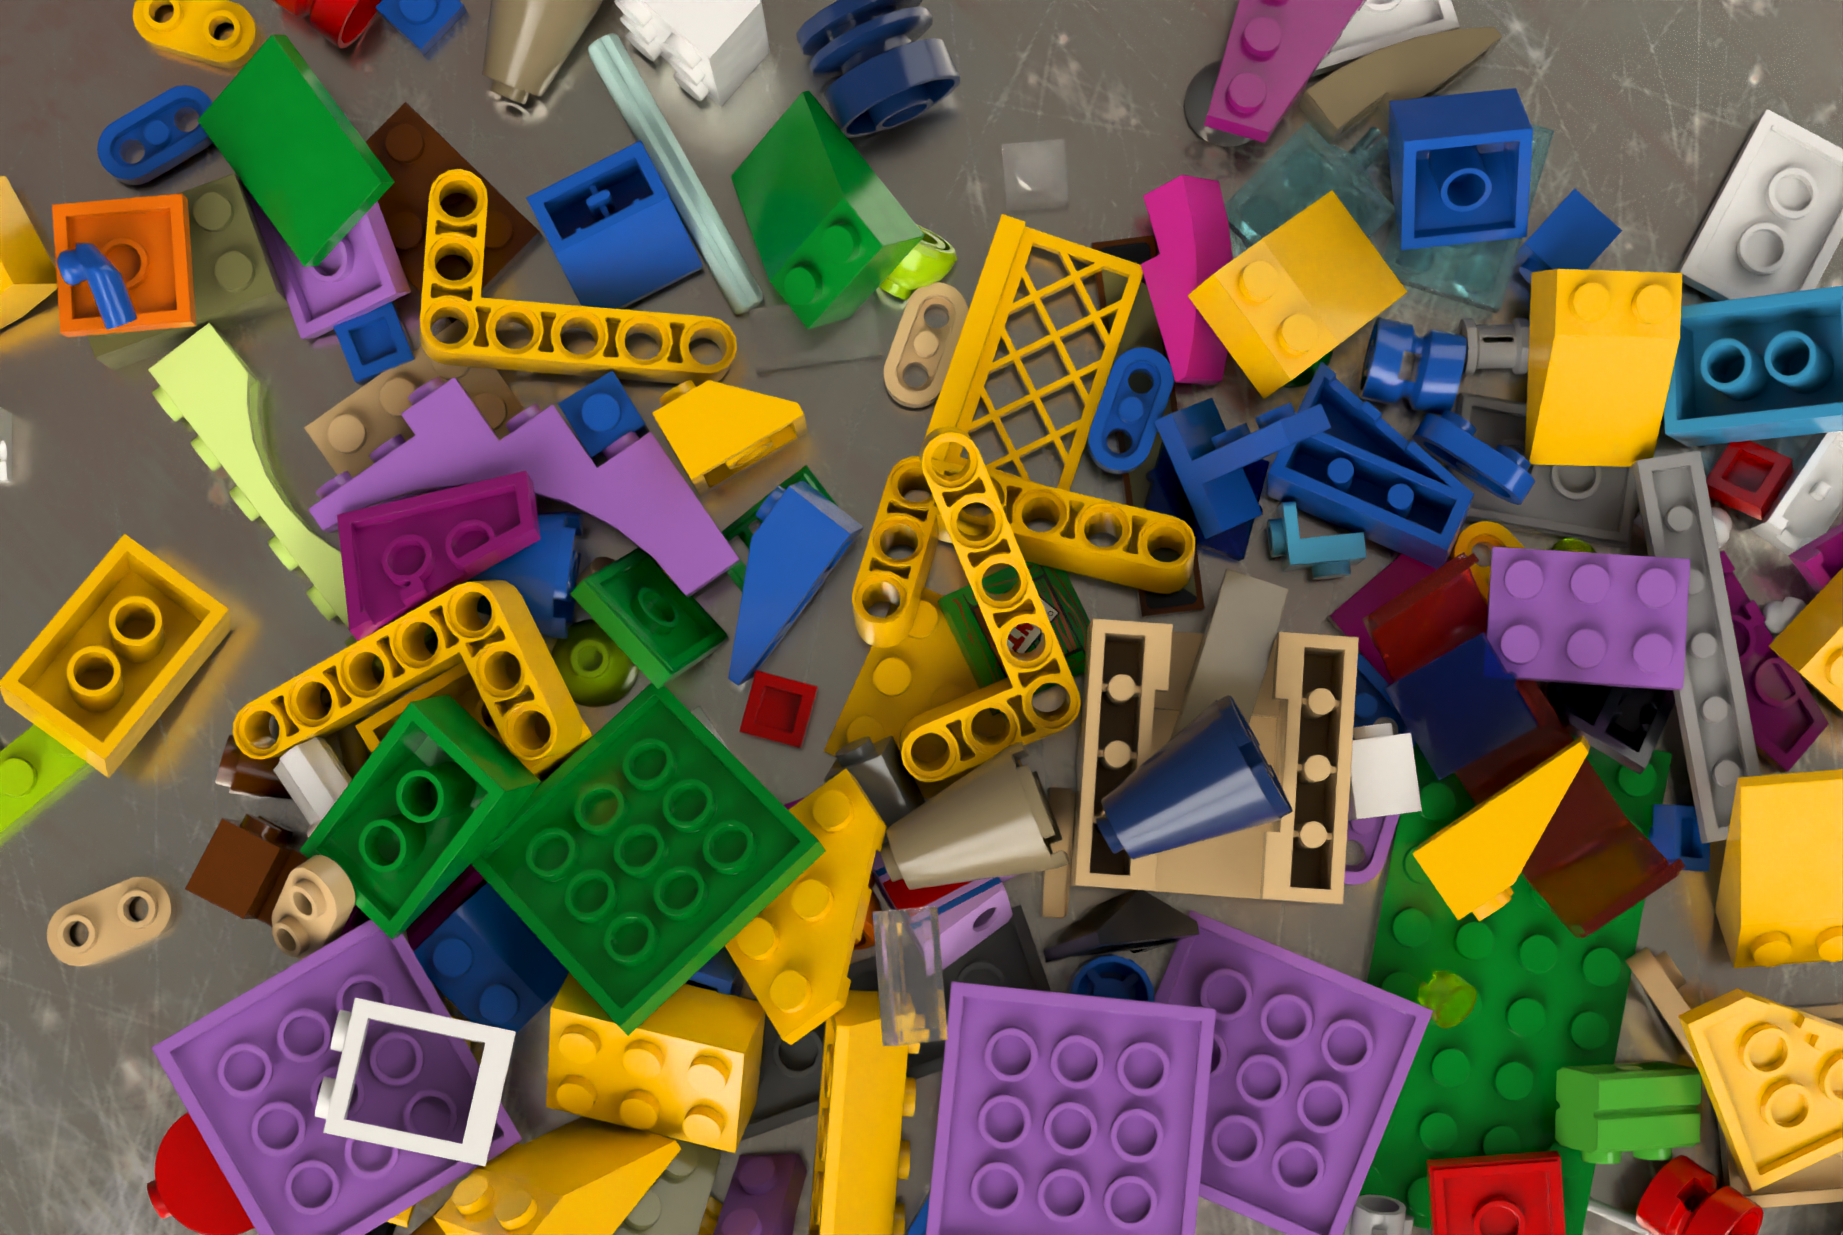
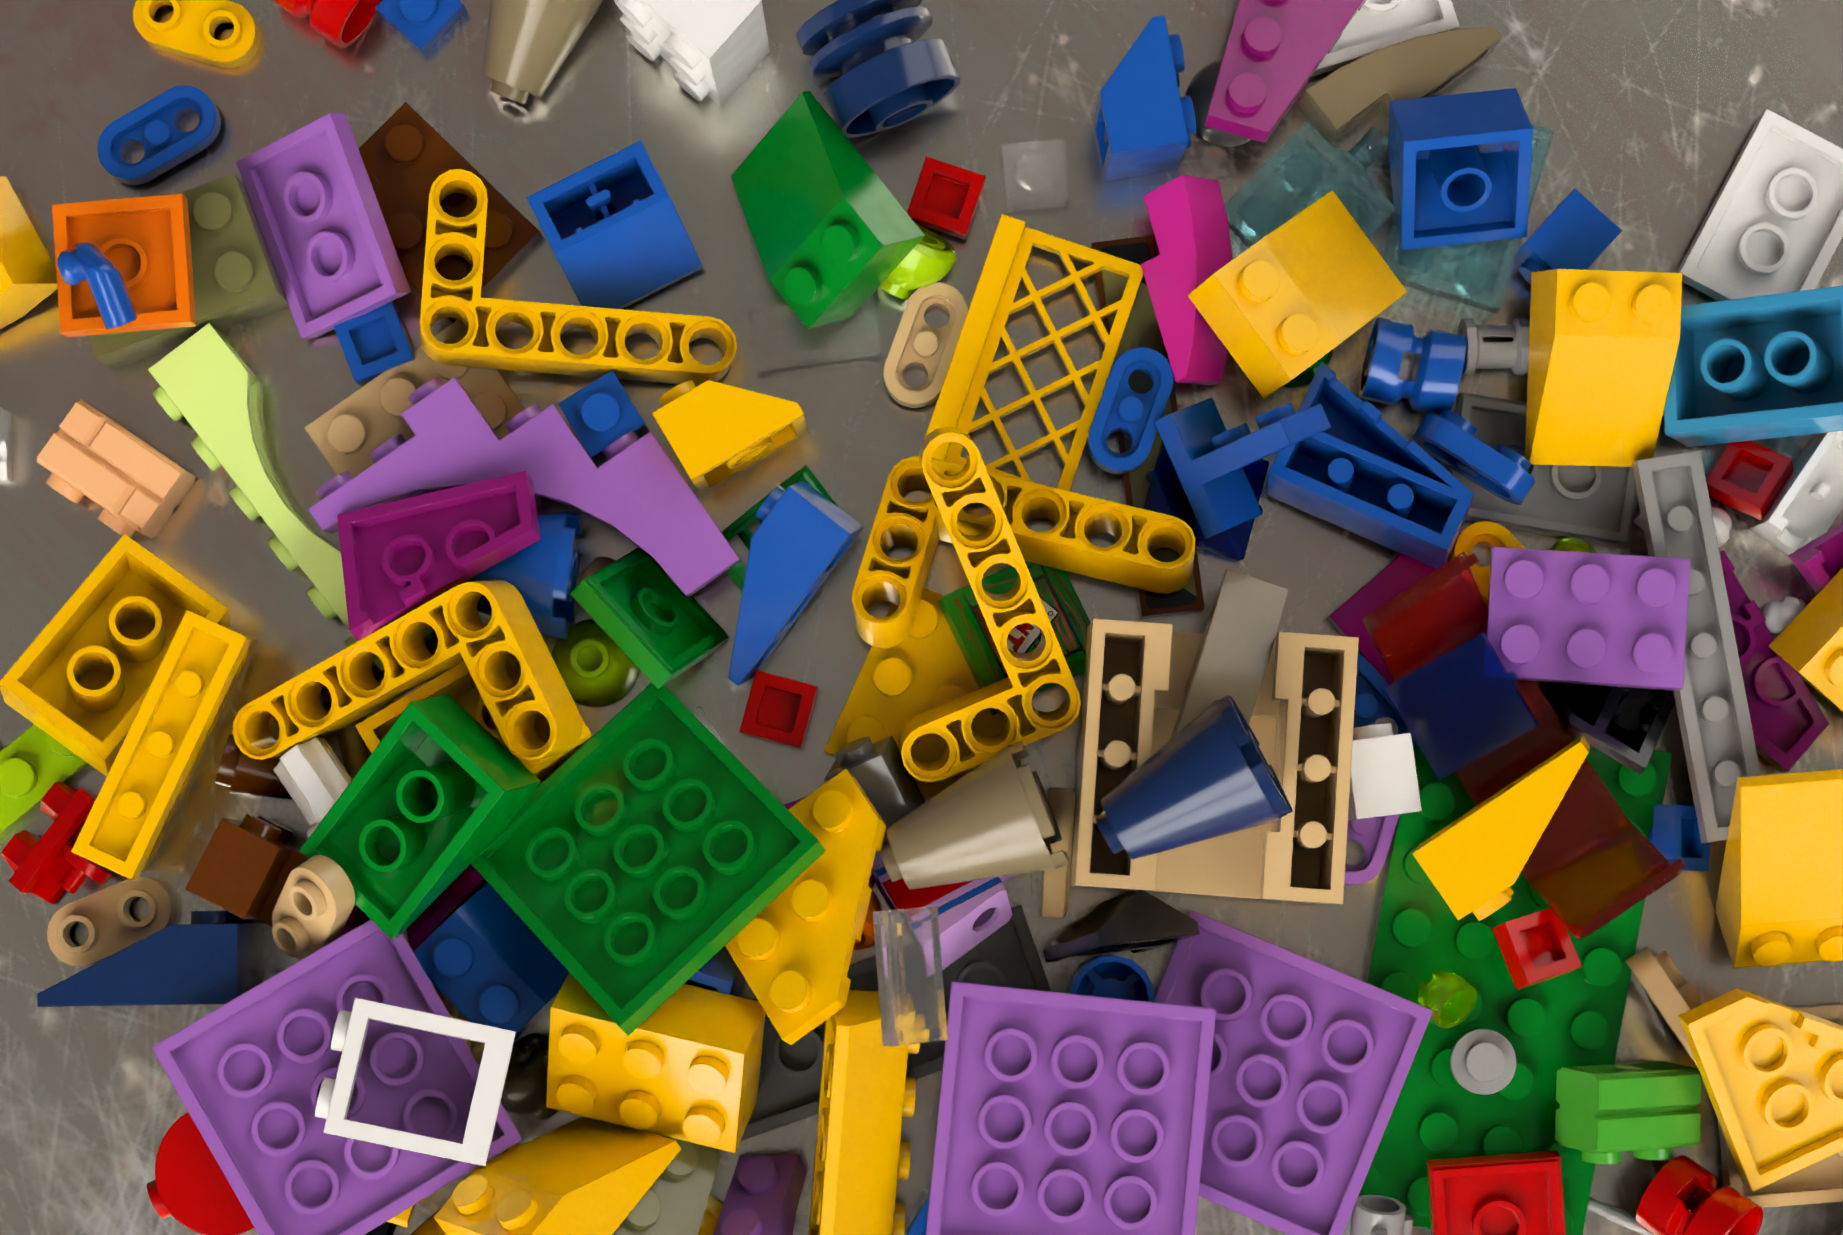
(46, 863): none -> red hips
(115, 470): none -> light nougat brick
(164, 746): none -> yellow fence
(178, 965): none -> dark blue slope
(295, 150): green tile -> none
(527, 1077): none -> clear smoke brick
(676, 174): light aqua axle -> none
(946, 198): none -> red plate
(1139, 111): none -> blue slope
(1325, 555): medium azure bracket -> none
(1483, 1061): none -> light grey plate
(1536, 948): none -> red plate

